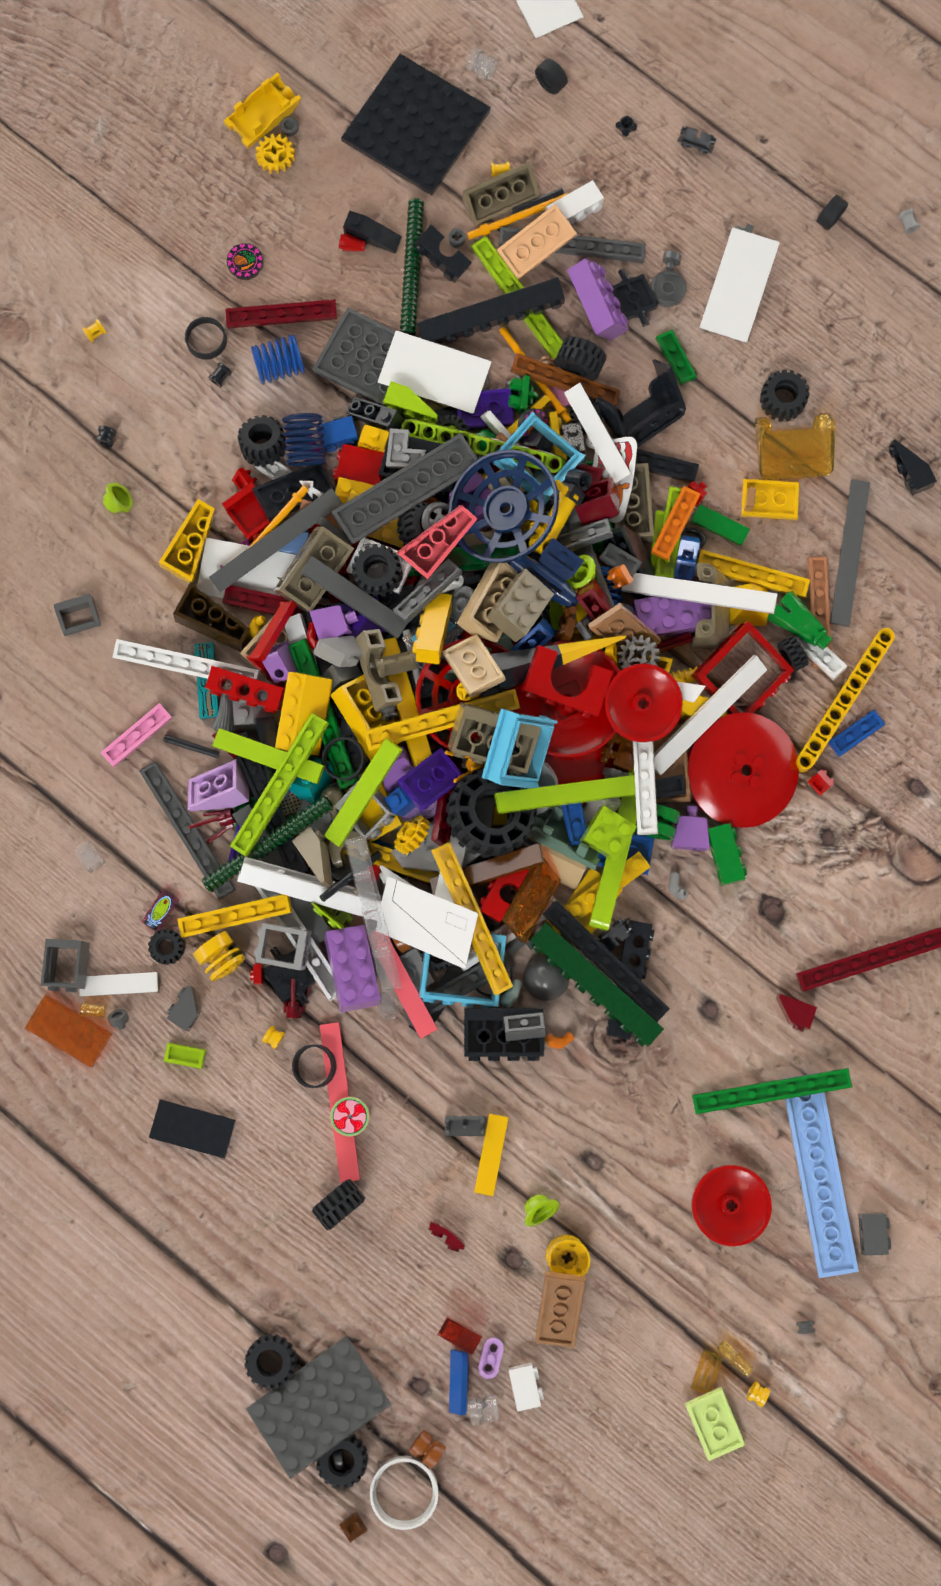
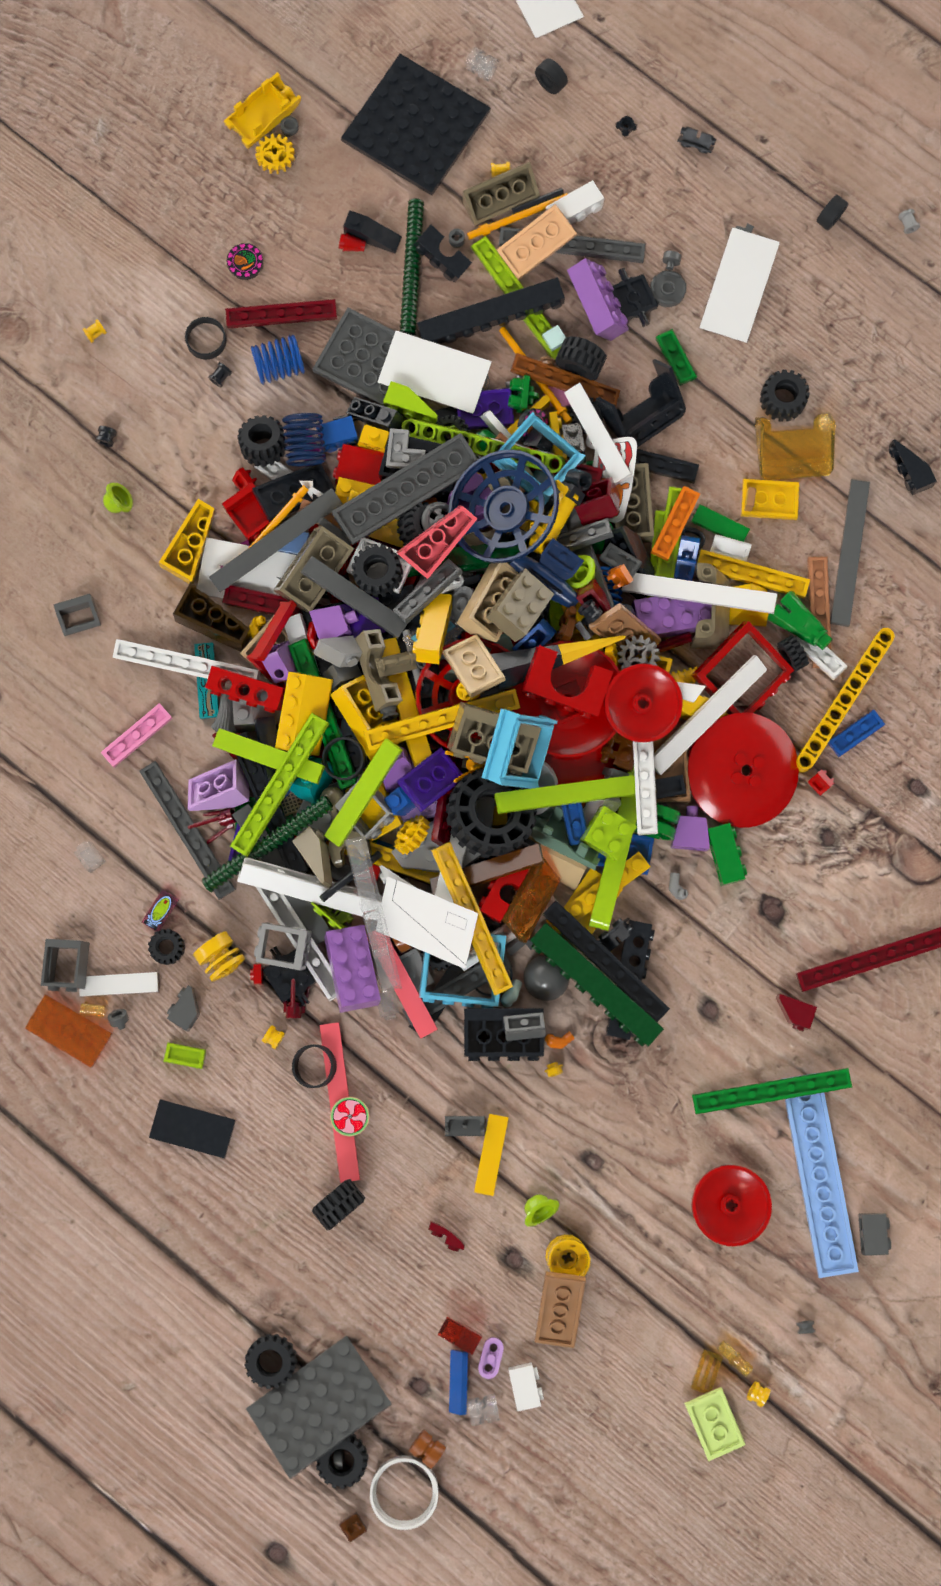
(191, 746): black bar -> none
(234, 915): yellow plate -> none
(554, 337): none -> light aqua tile
(554, 1069): none -> yellow plate
(590, 611): none -> black wheel
(700, 488): red tile -> none
(730, 547): none -> white tile

